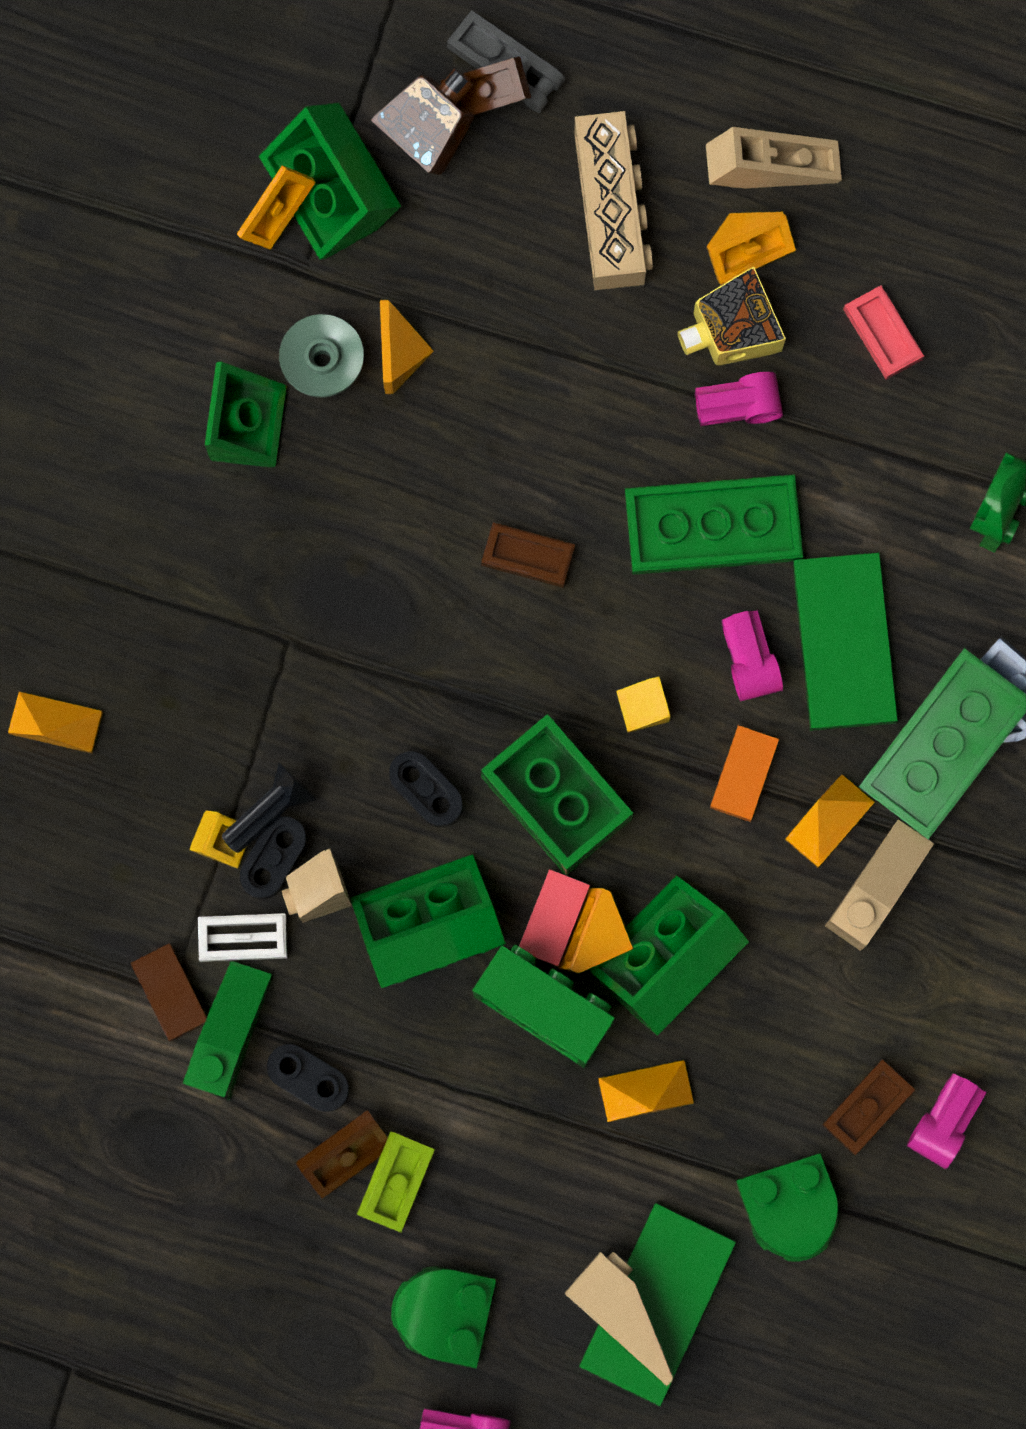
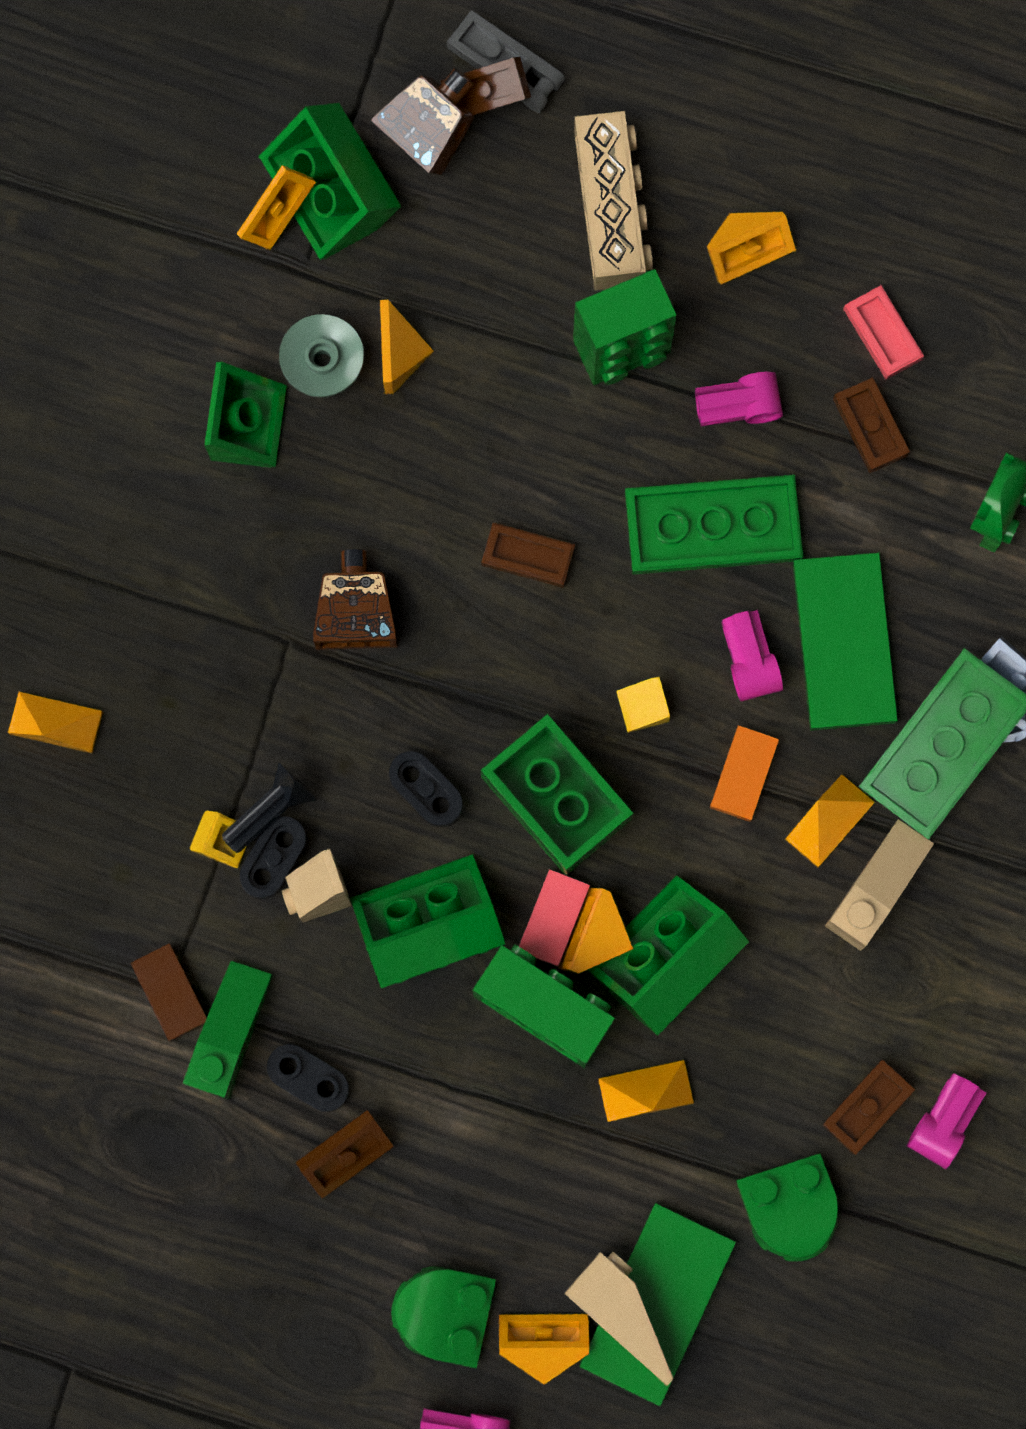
(238, 920): white tile -> none
(354, 607): none -> torso
(395, 1181): lime plate -> none
(544, 1342): none -> light orange slope
(624, 328): none -> green brick
(734, 322): torso -> none
(771, 159): tan slope -> none
(871, 425): none -> reddish brown plate

